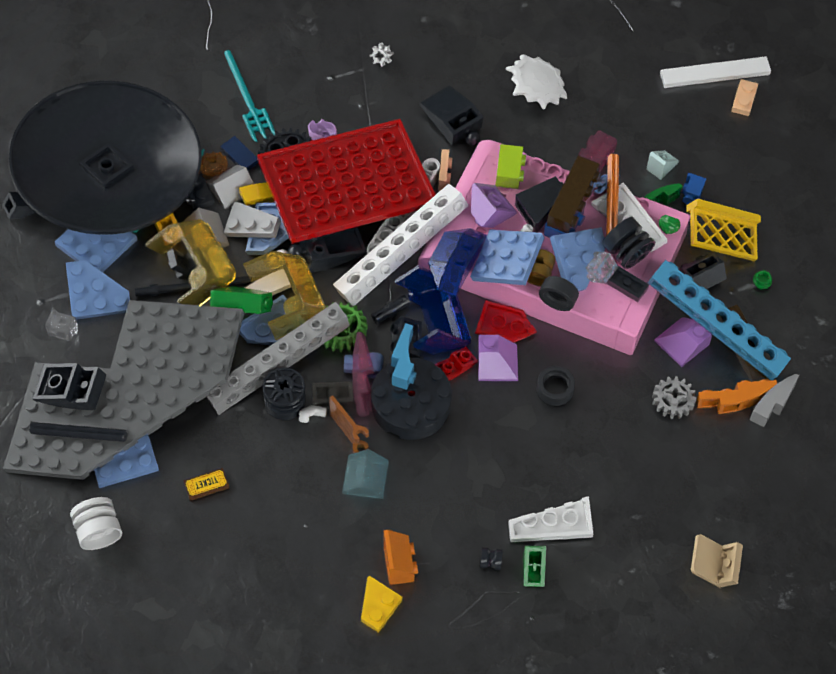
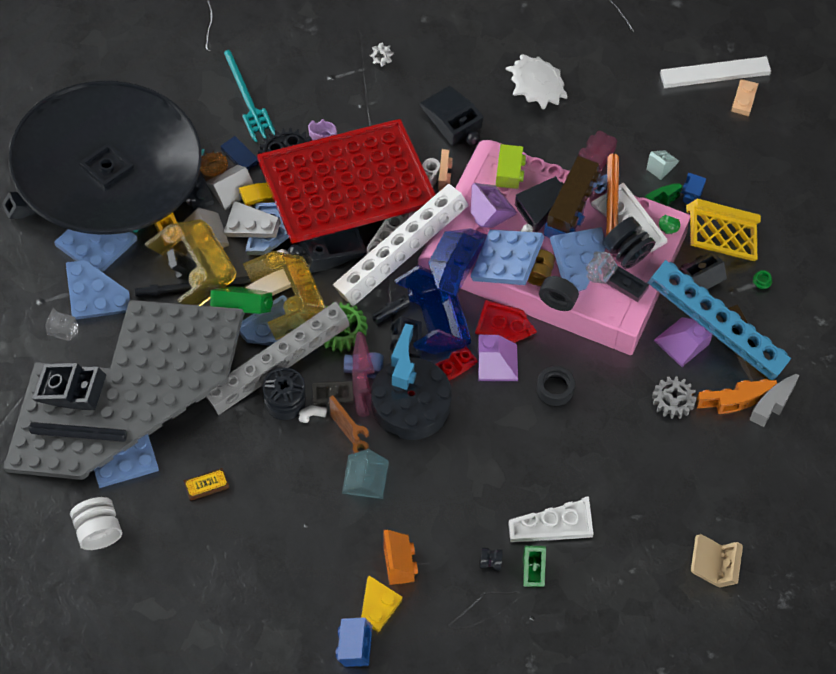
(354, 642): none -> brick

